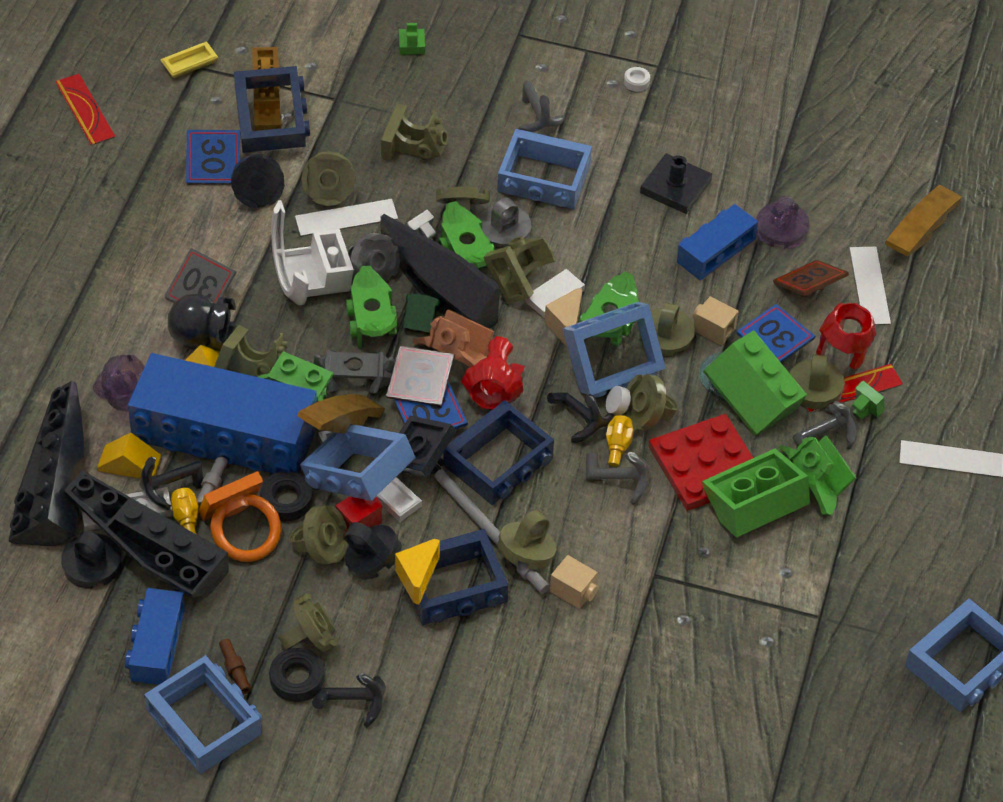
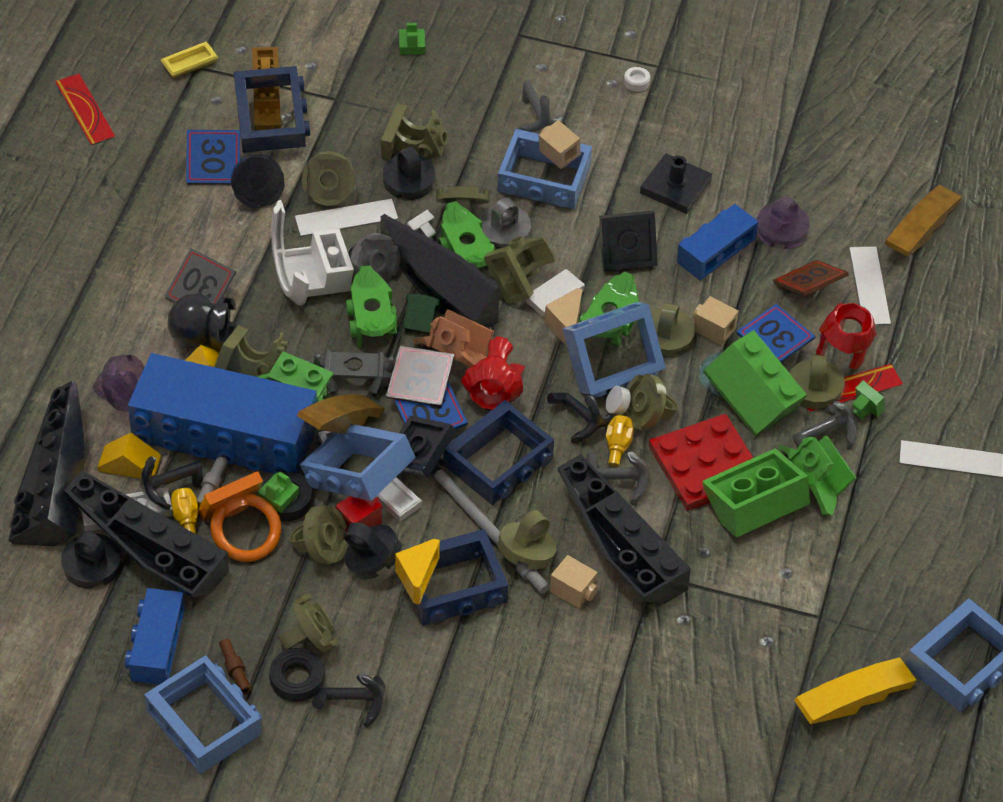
(279, 491): none -> bright green tile
(408, 175): none -> black tile
(559, 144): none -> tan brick
(624, 536): none -> black wedge
(628, 240): none -> black tile
(851, 691): none -> yellow slope

